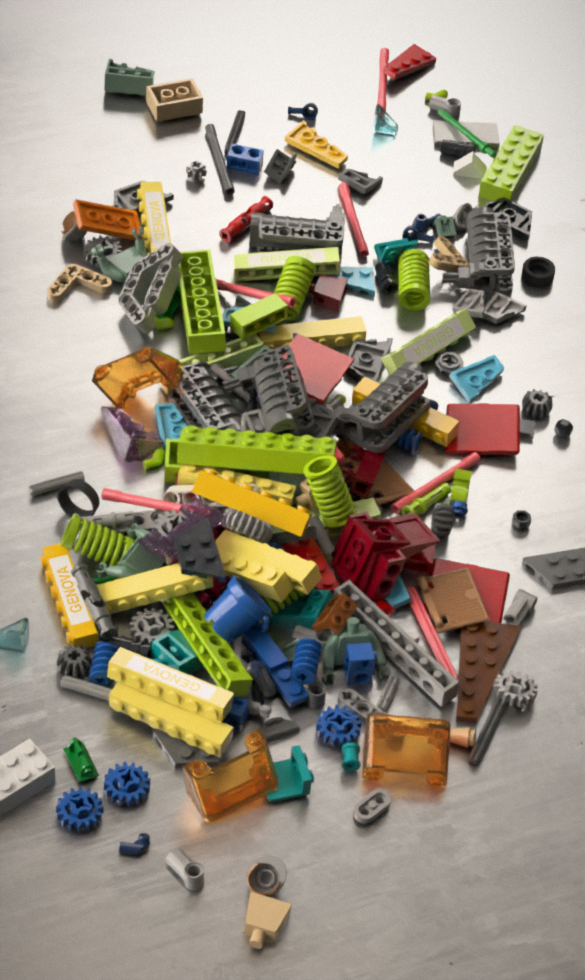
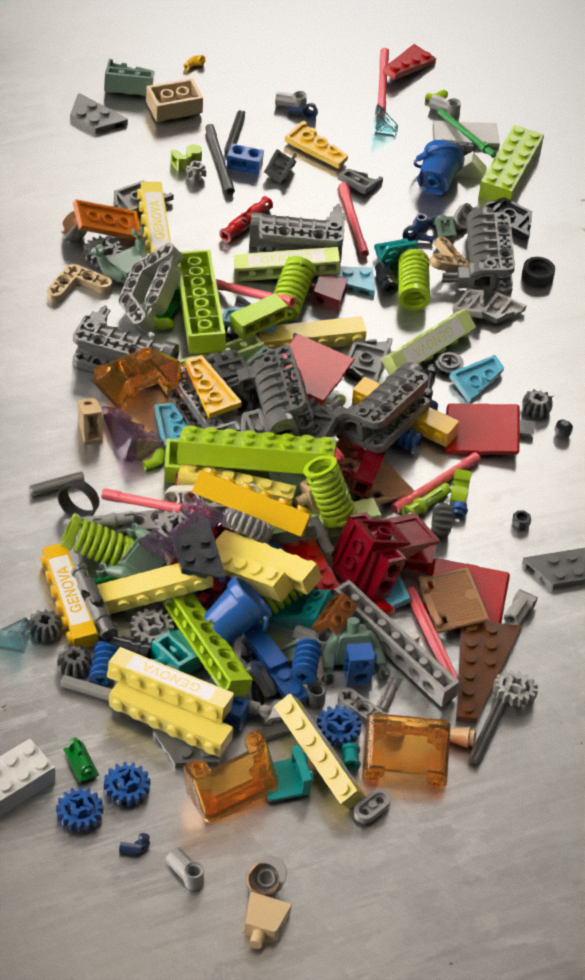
(45, 625): none -> dark grey gear
(90, 412): none -> tan torso
(94, 115): none -> wing
(106, 343): none -> dark grey piece
(180, 161): none -> lime leg
(194, 61): none -> yellow arm
(210, 387): none -> yellow wing
(228, 368): none -> dark grey plate
(295, 99): none -> light grey piece
(320, 751): none -> light yellow brick
(431, 373): none -> black bar
(439, 165): none -> blue piece

